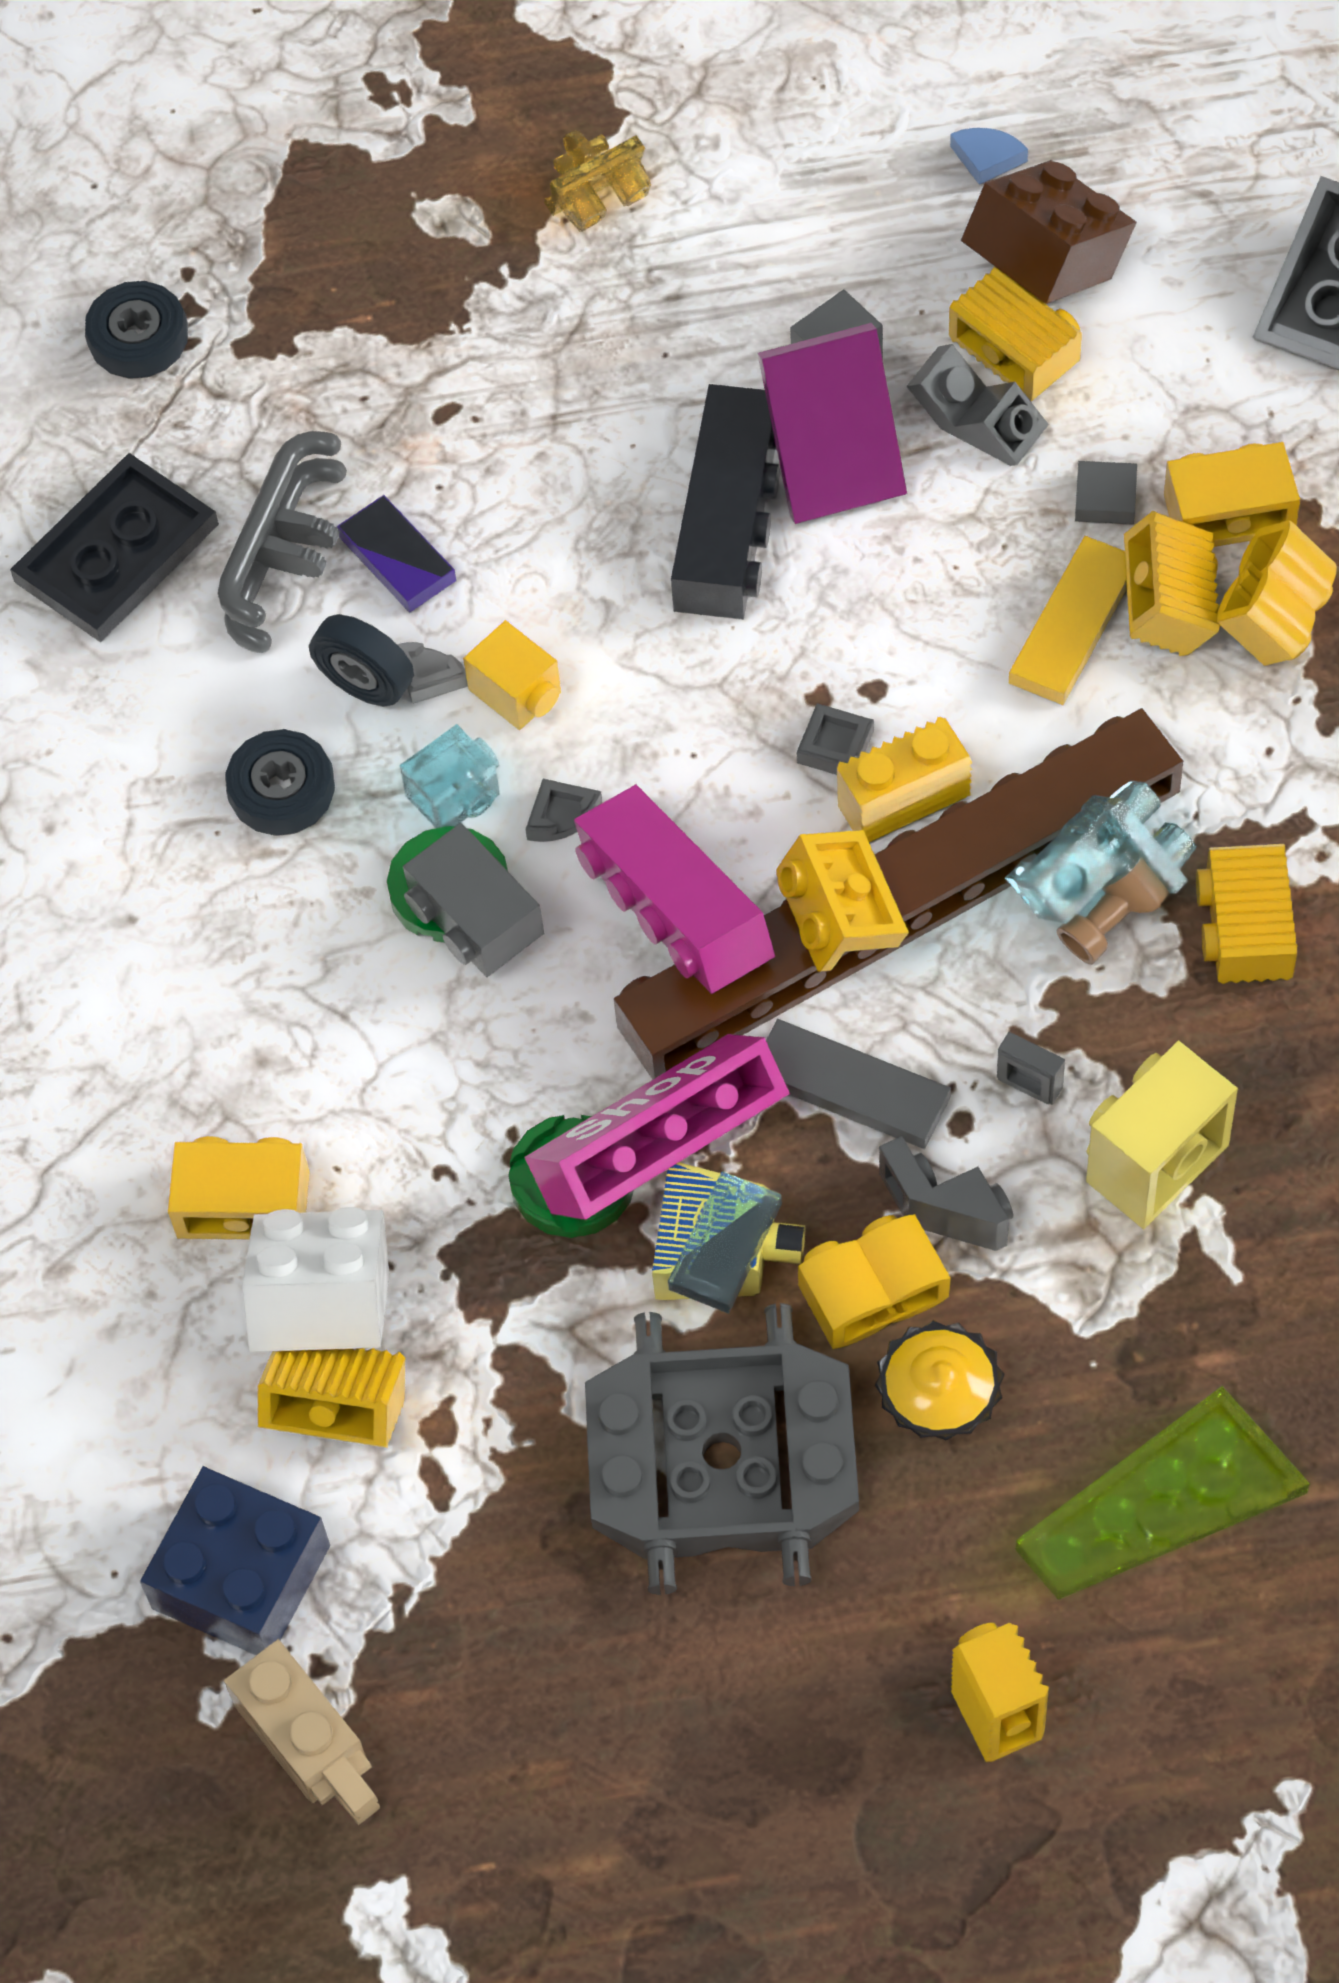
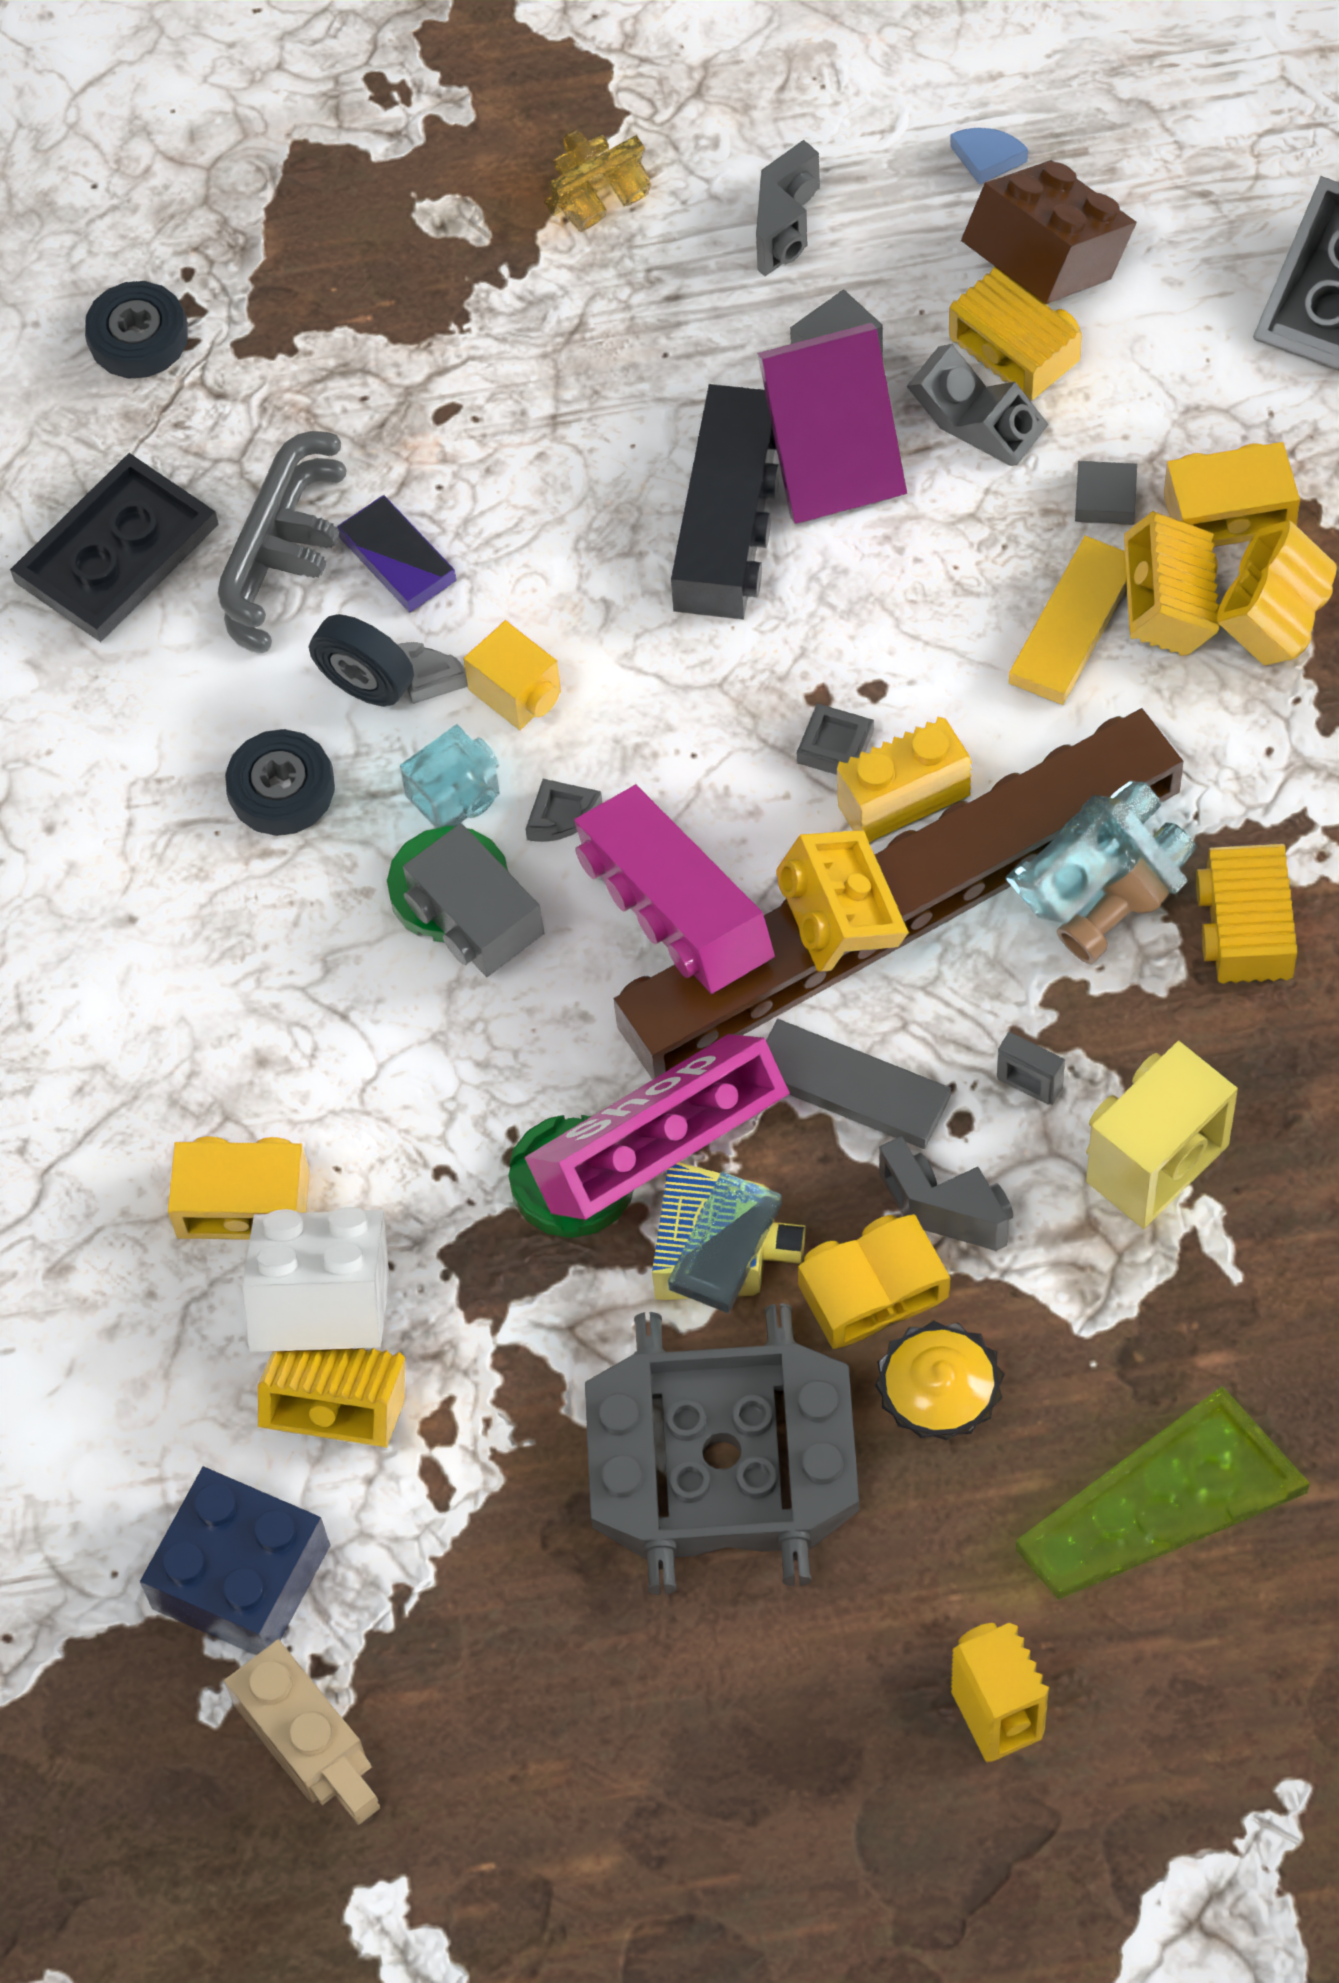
(781, 218): none -> dark grey slope

